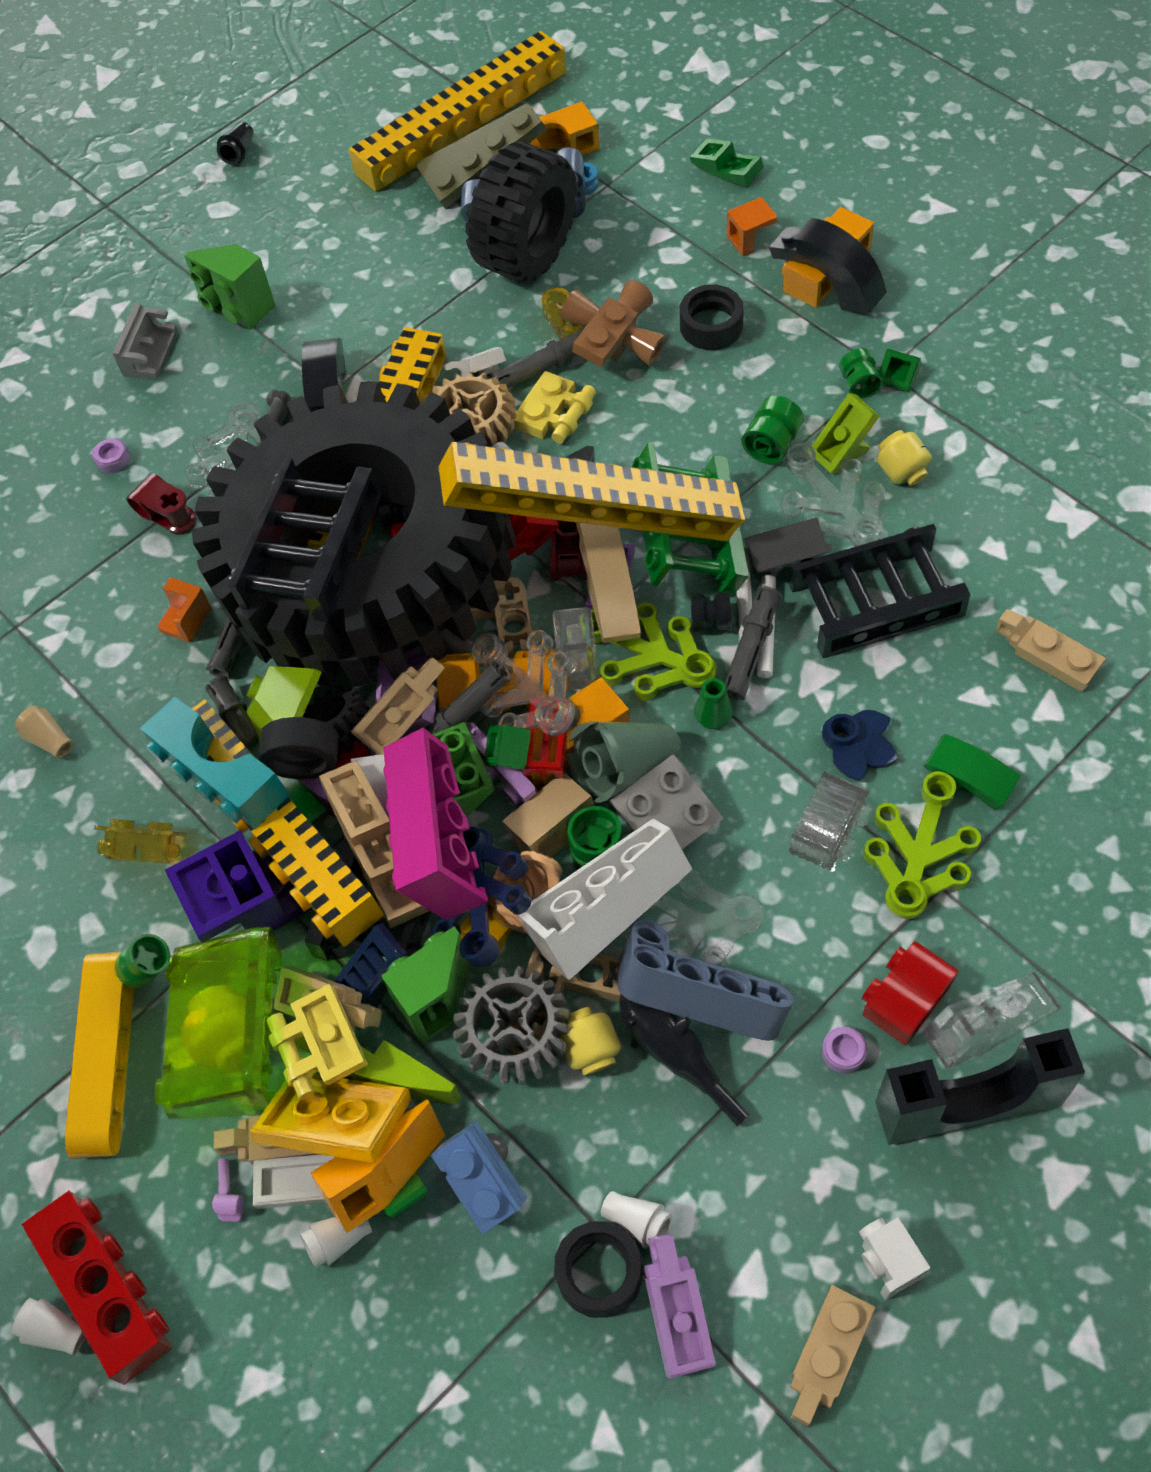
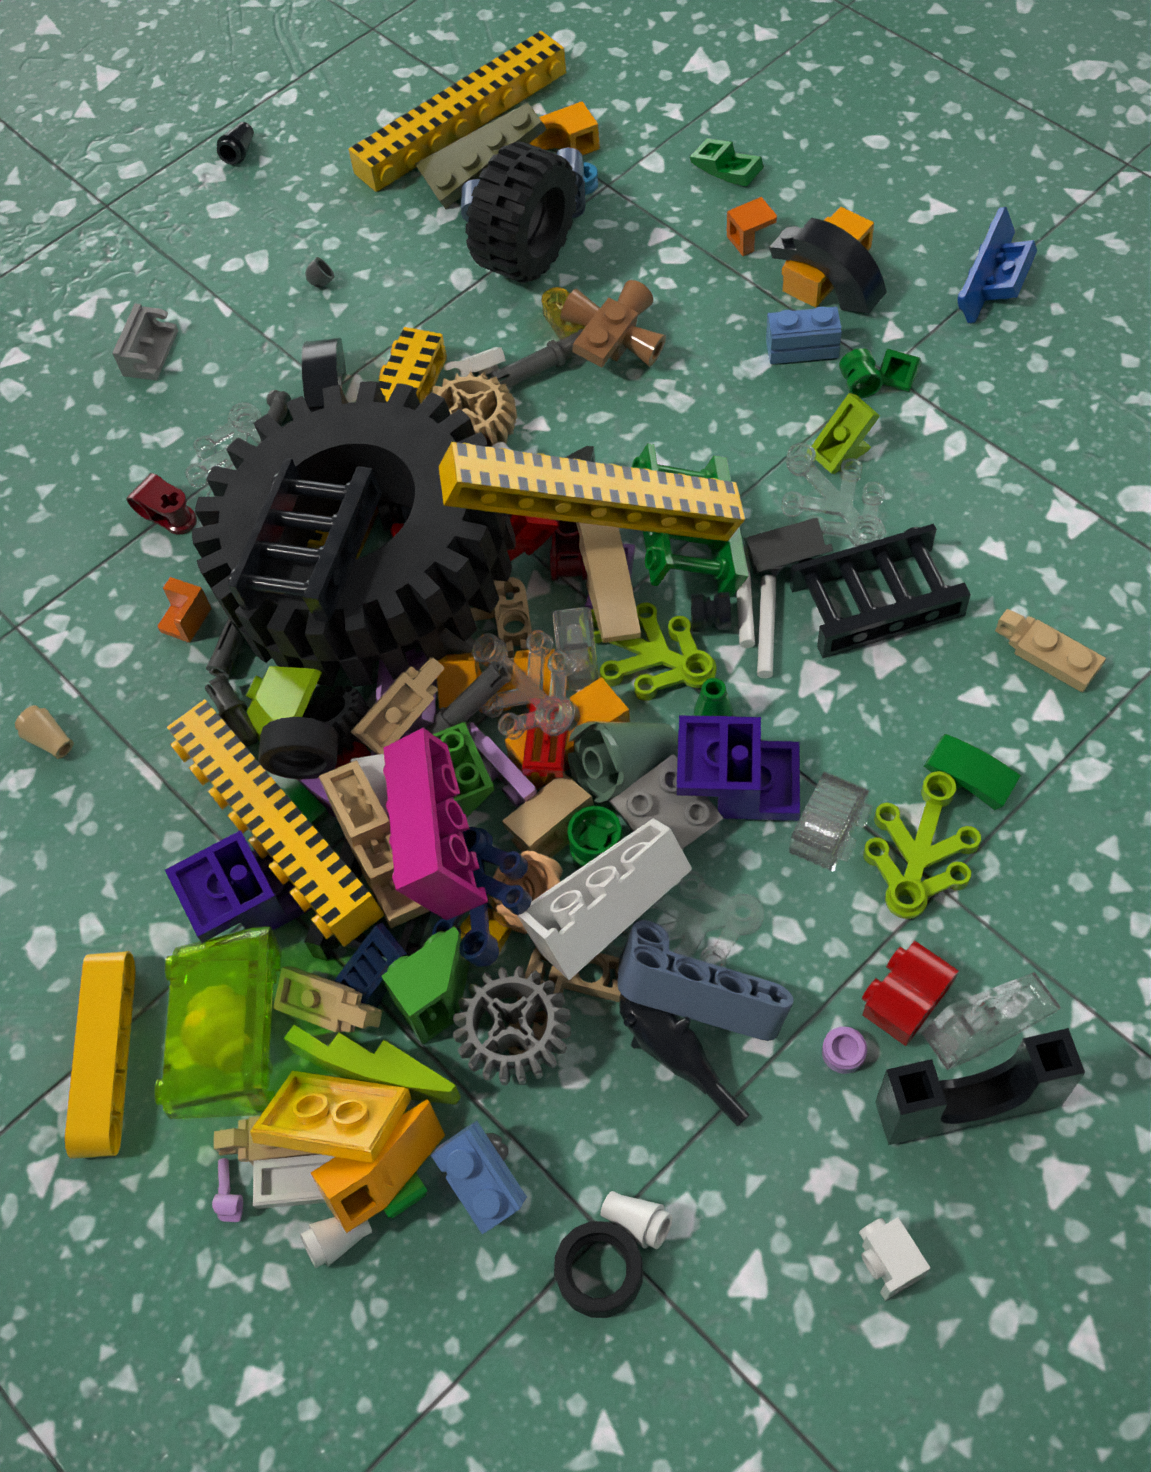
(47, 1327): white cone -> none
(52, 1235): red brick -> none
(110, 455): lavender tile -> none
(146, 951): green wheel -> none
(156, 841): clear yellow hinge -> none
(231, 283): bright green slope -> none
(242, 786): teal arch -> none
(319, 273): none -> dark grey hinge
(328, 1036): light yellow plate -> none
(507, 747): green slope -> none
(546, 402): light yellow plate -> none
(590, 1041): light yellow head -> none
(677, 1310): lavender hinge -> none
(711, 336): black tyre -> none
(732, 763): none -> dark purple bracket
(756, 629): dark grey pin -> none
(772, 429): green wheel -> none
(803, 335): none -> medium blue brick
(829, 1352): tan hinge -> none
(864, 743): dark blue plate -> none
(904, 458): light yellow head -> none
(997, 268): none -> blue bracket

